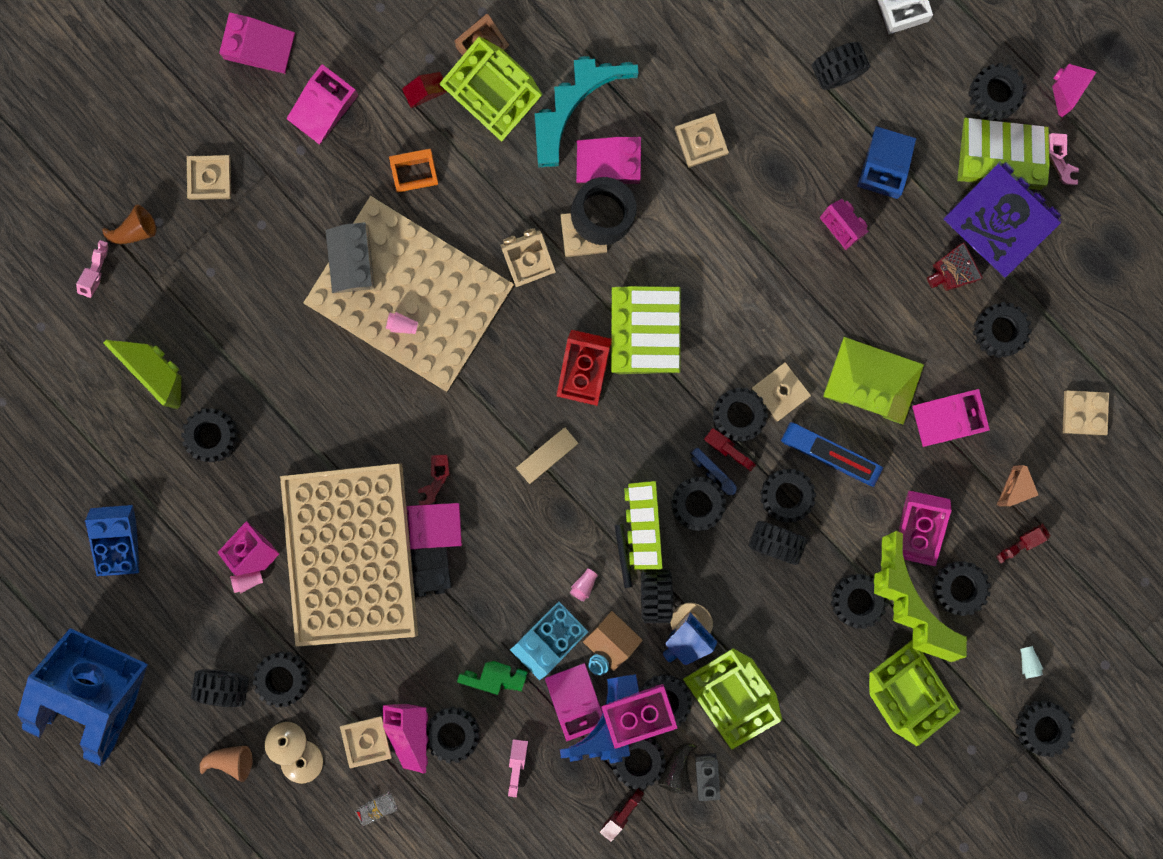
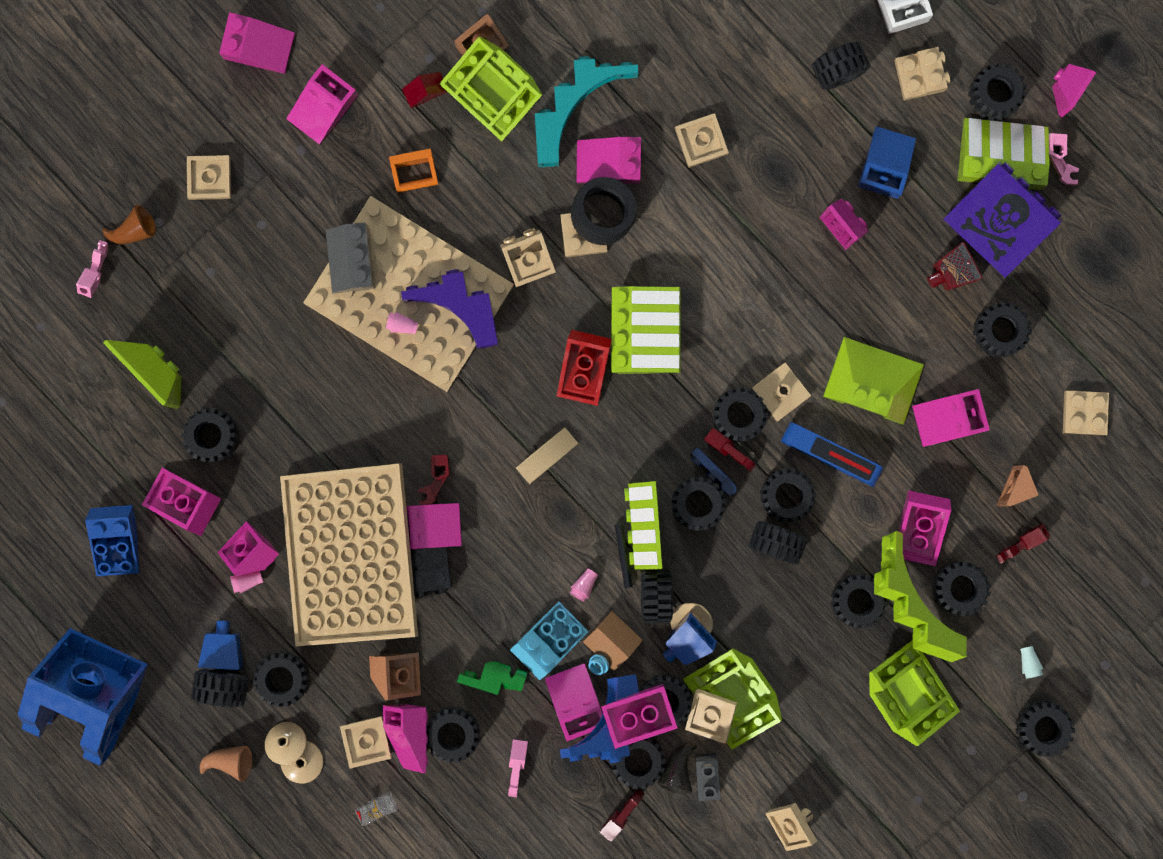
(181, 502): none -> dark pink slope
(221, 649): none -> blue torso
(396, 675): none -> nougat slope
(453, 295): none -> dark purple arch
(711, 716): none -> tan plate
(792, 826): none -> tan tile
(922, 73): none -> tan plate

